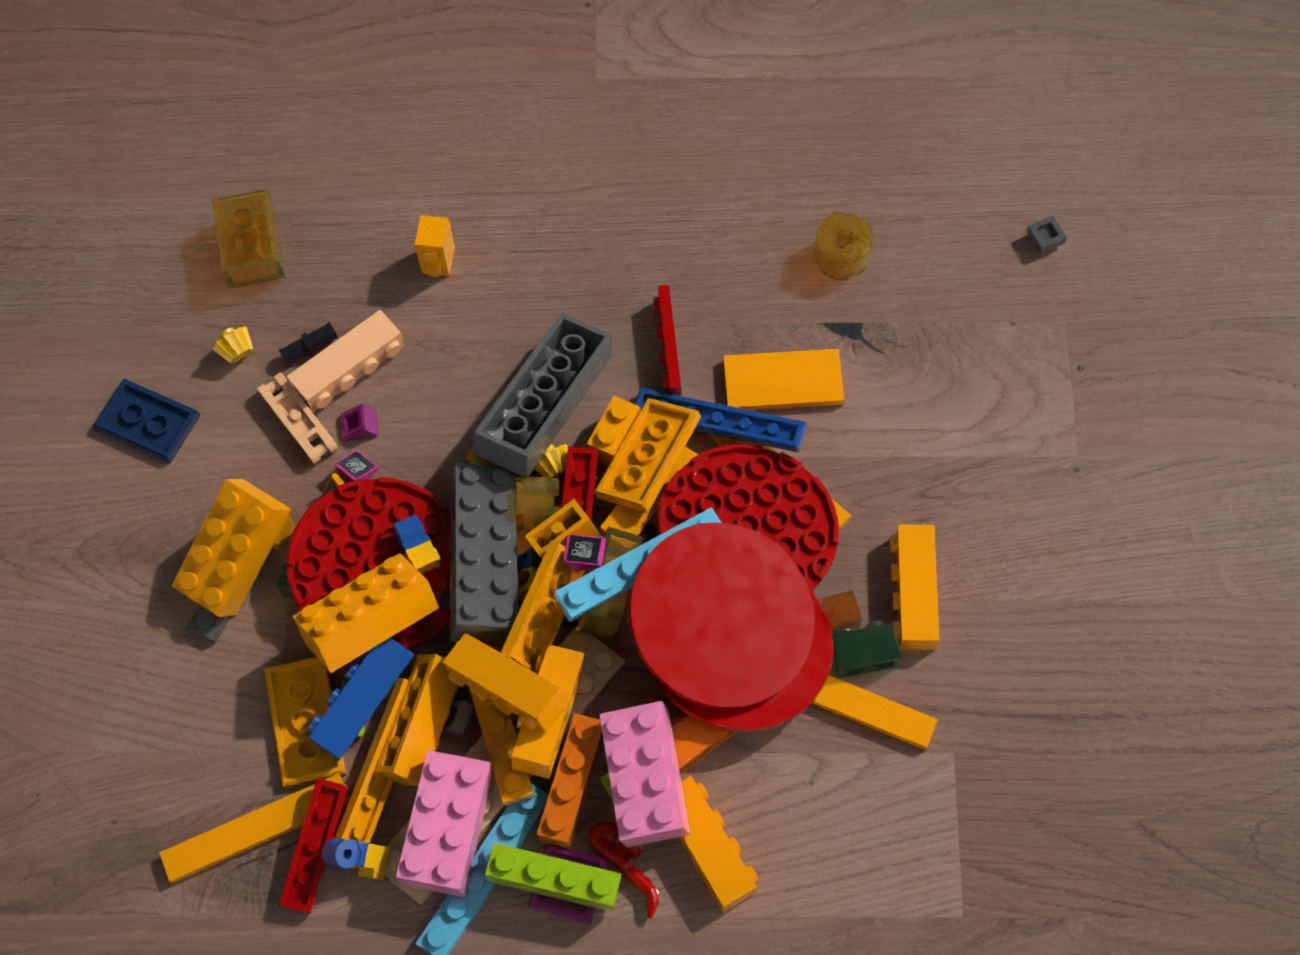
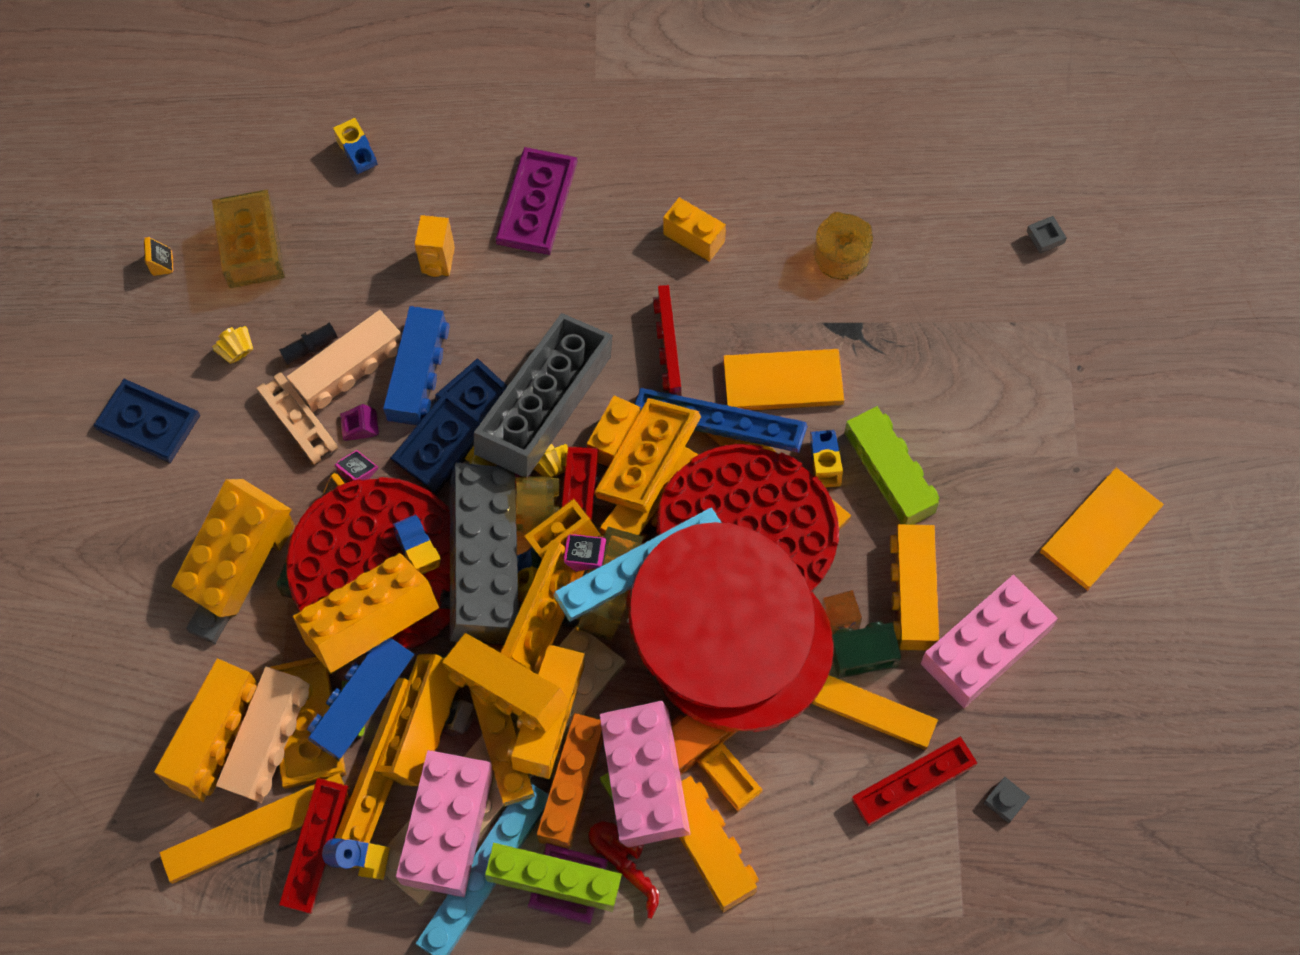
(158, 257): none -> slope
(207, 731): none -> light orange brick
(263, 735): none -> light nougat brick
(355, 146): none -> leg
(416, 365): none -> blue brick
(438, 442): none -> dark blue tile
(475, 388): none -> dark blue tile
(536, 201): none -> magenta tile
(694, 229): none -> light orange brick
(730, 777): none -> light orange tile
(826, 458): none -> yellow leg
(891, 466): none -> lime brick
(914, 781): none -> red plate
(988, 641): none -> bright pink brick
(1006, 800): none -> dark grey plate
(1101, 528): none -> light orange tile

